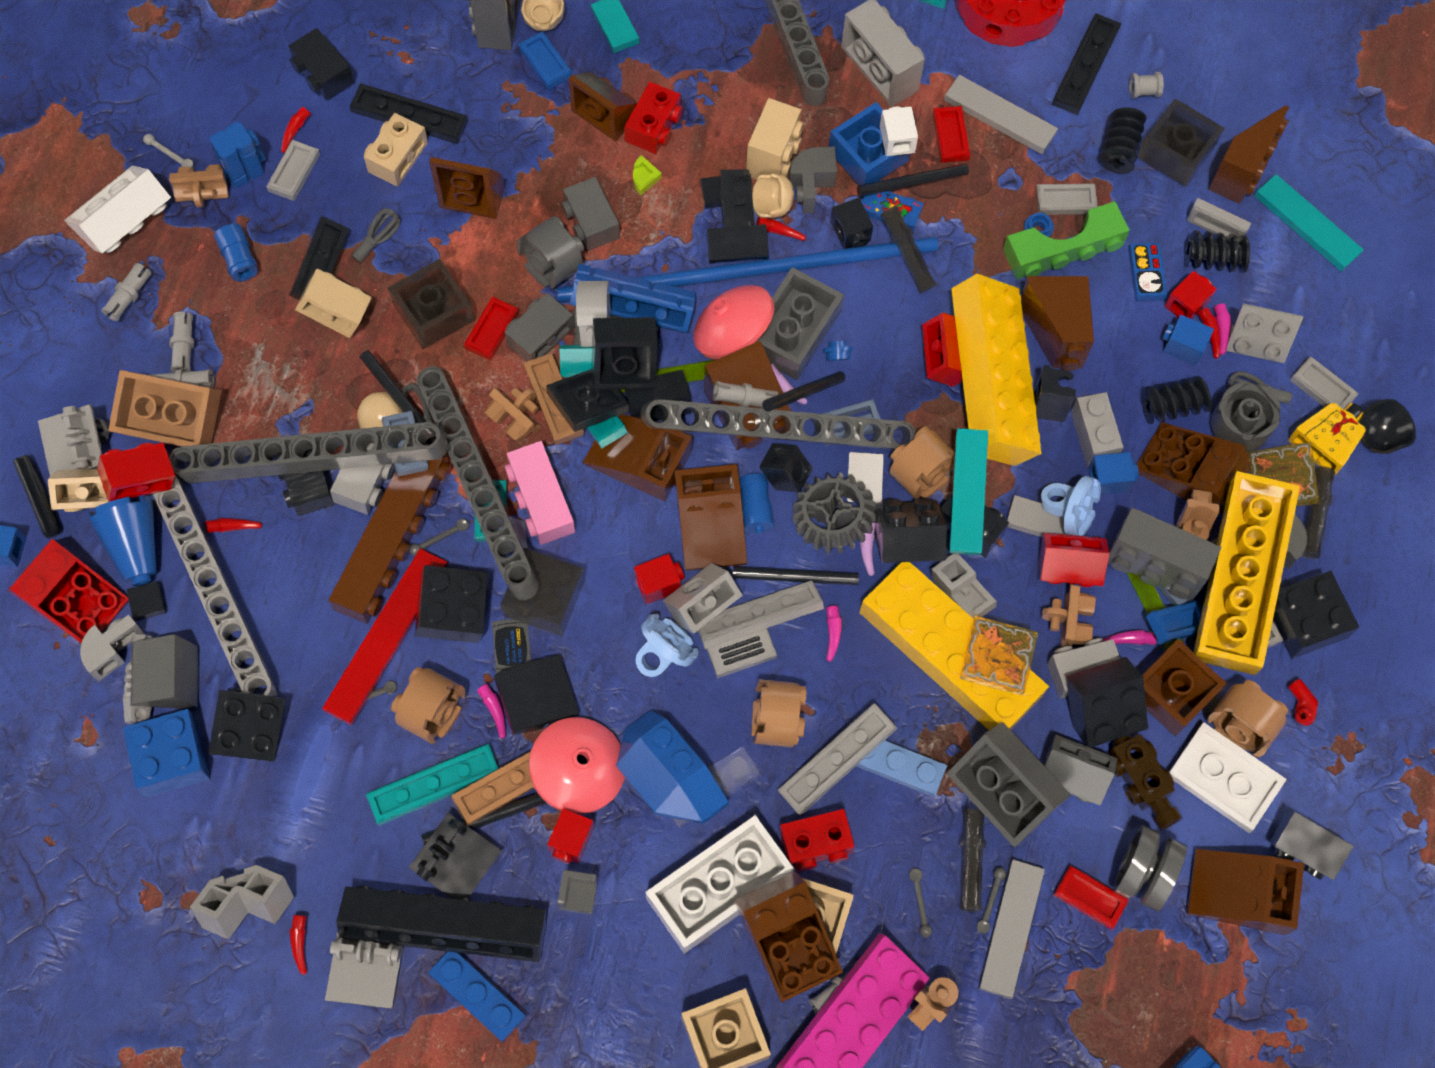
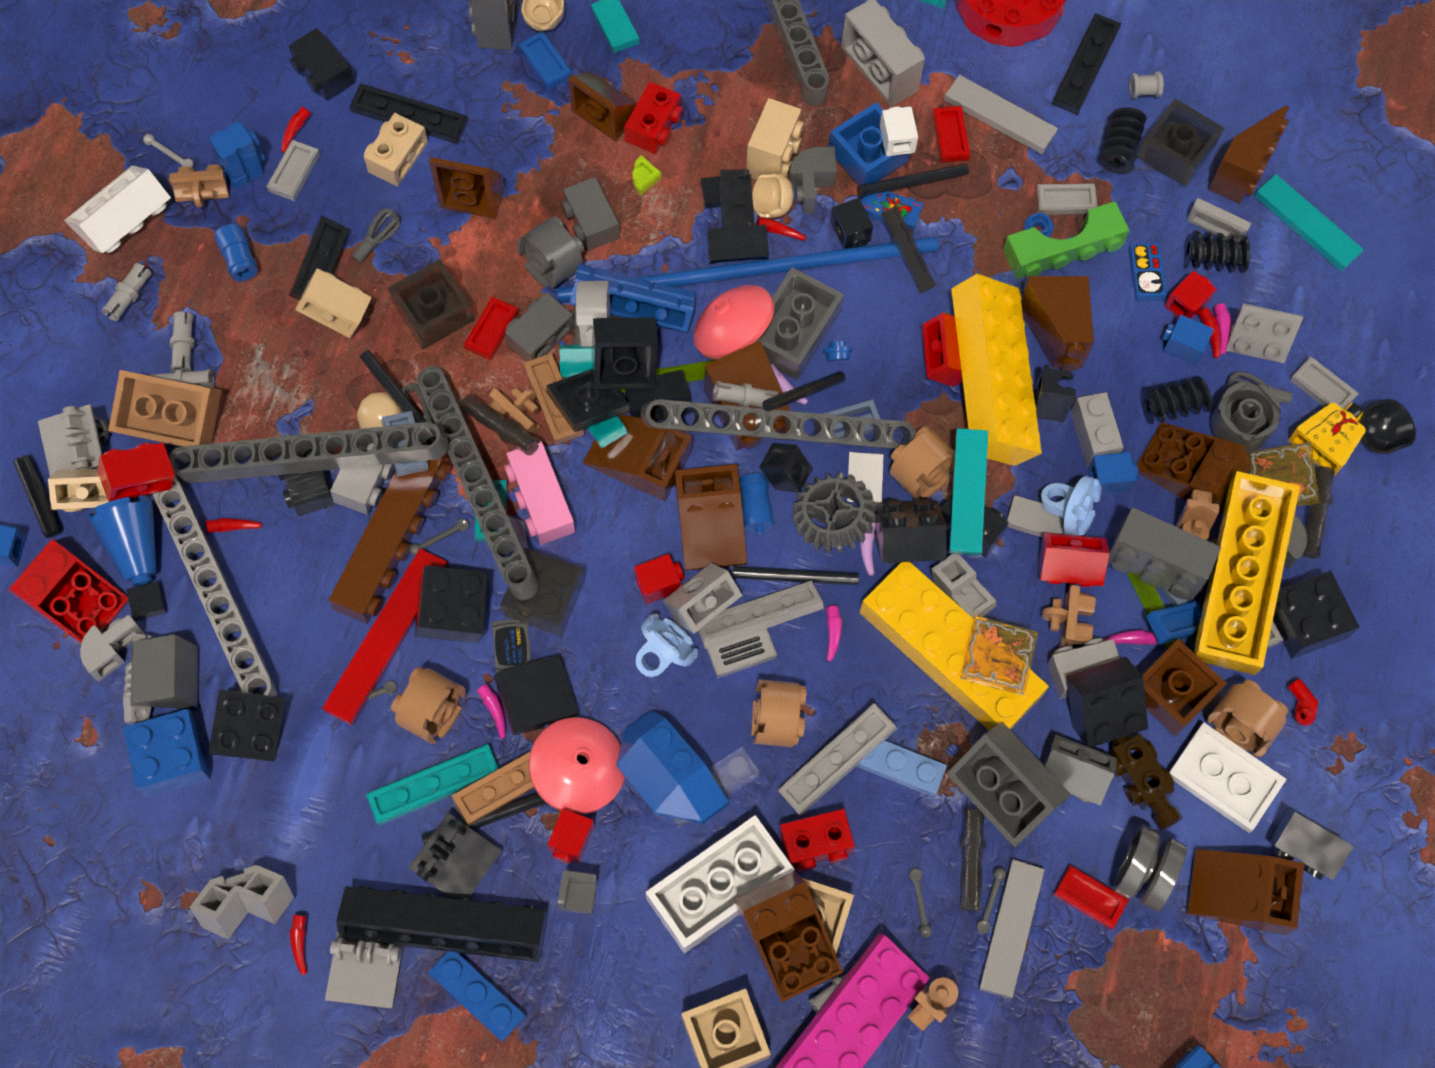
(508, 430): none -> clear smoke pin

